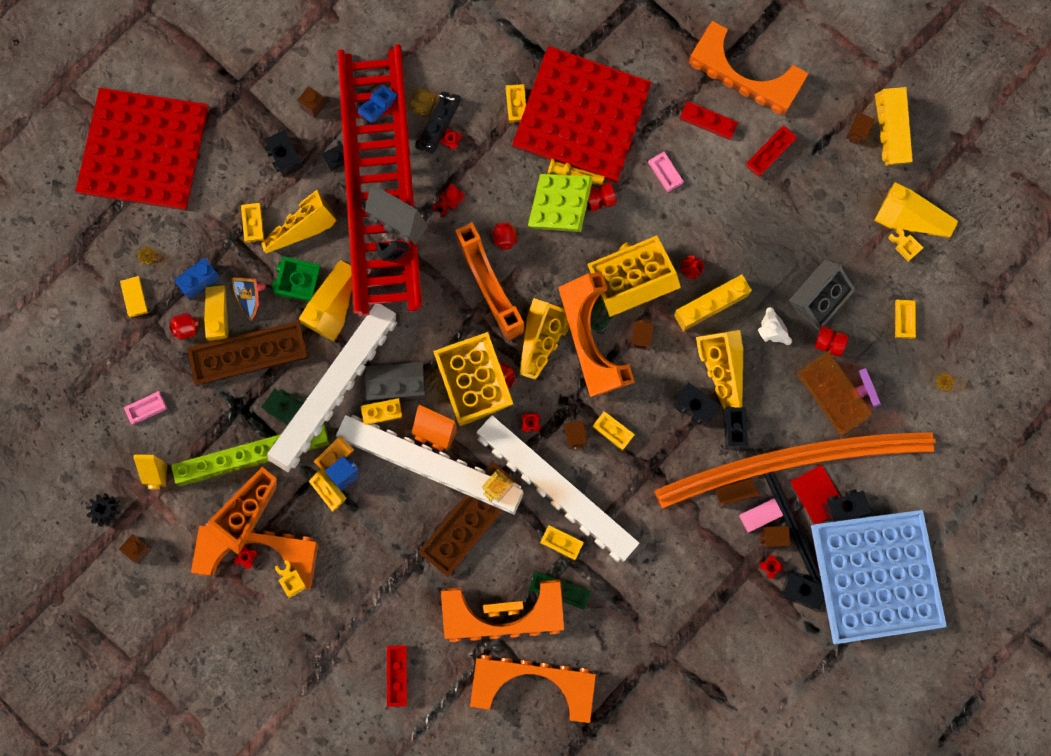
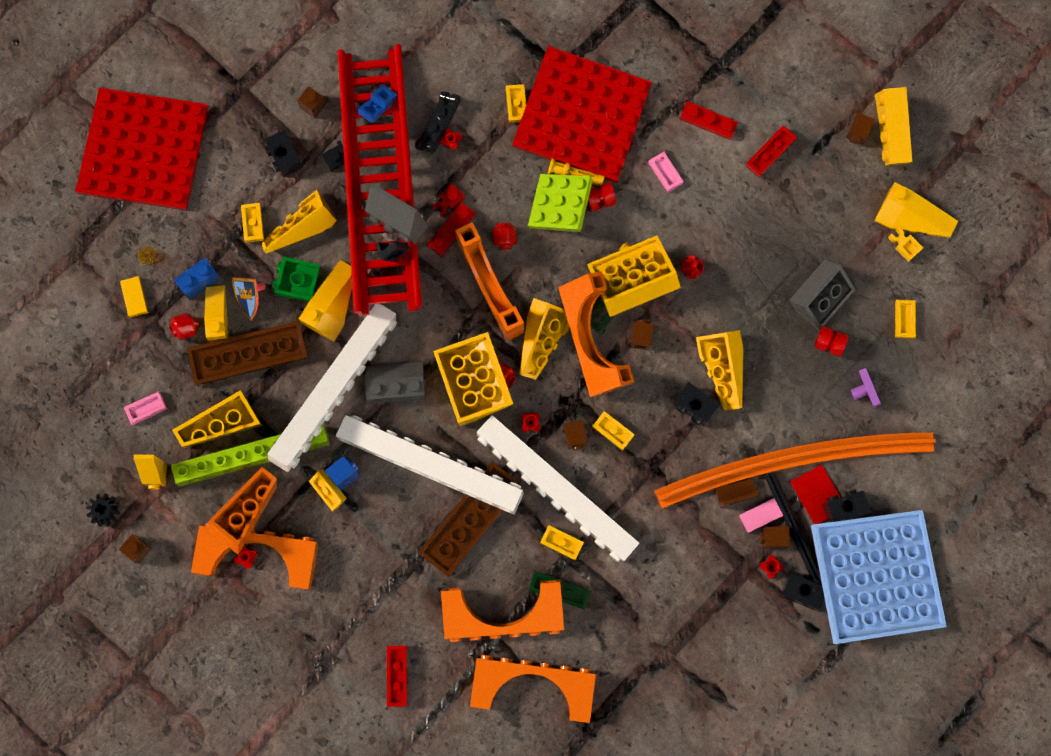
(220, 420): none -> yellow wedge
(275, 403): clear green brick -> none
(290, 581): yellow plate -> none
(333, 453): light orange plate -> none
(381, 411): yellow bracket -> none
(423, 102): clear yellow bracket -> none
(433, 429): orange slope -> none
(446, 234): none -> red plate
(494, 610): light orange plate -> none
(497, 486): clear yellow brick -> none
(712, 302): yellow brick -> none
(735, 428): black brick -> none
(774, 328): white rock -> none
(775, 93): orange arch -> none
(834, 393): clear orange plate -> none
(947, 378): clear yellow plate -> none

